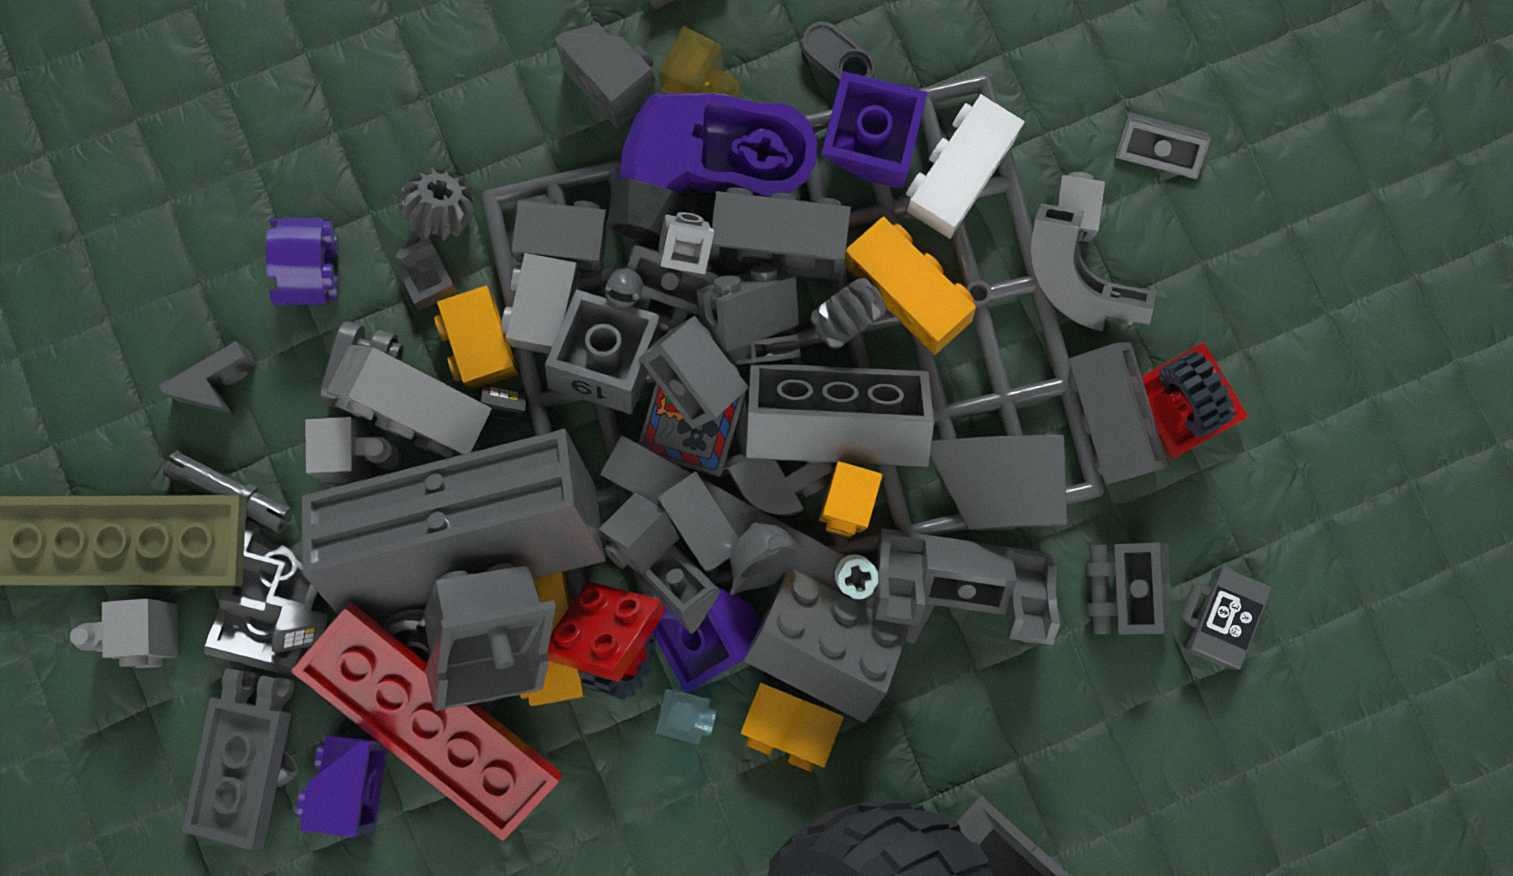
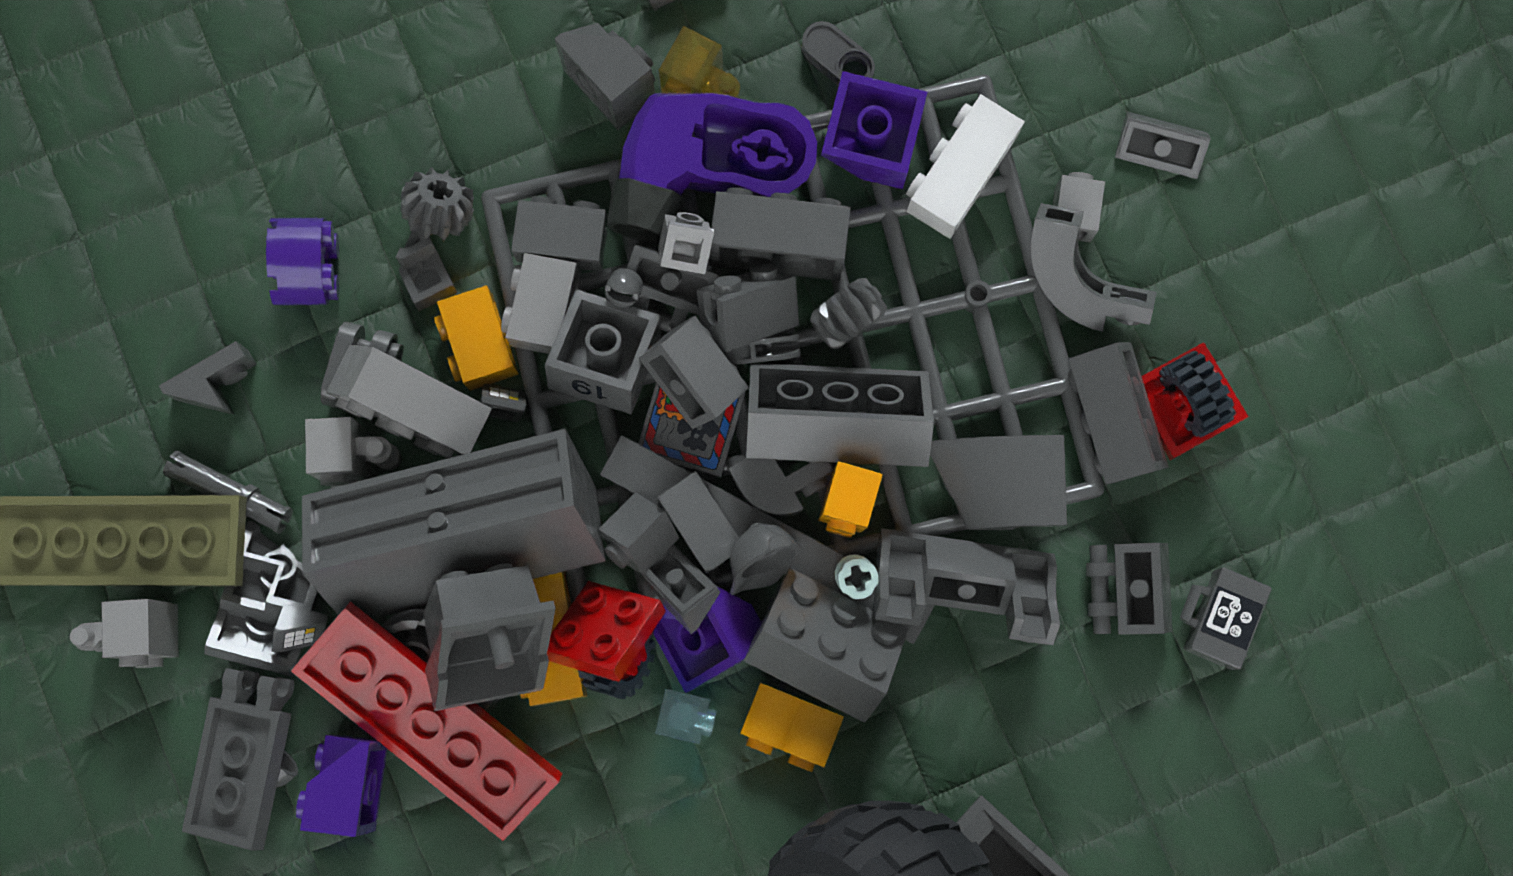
(911, 284): light orange brick -> none

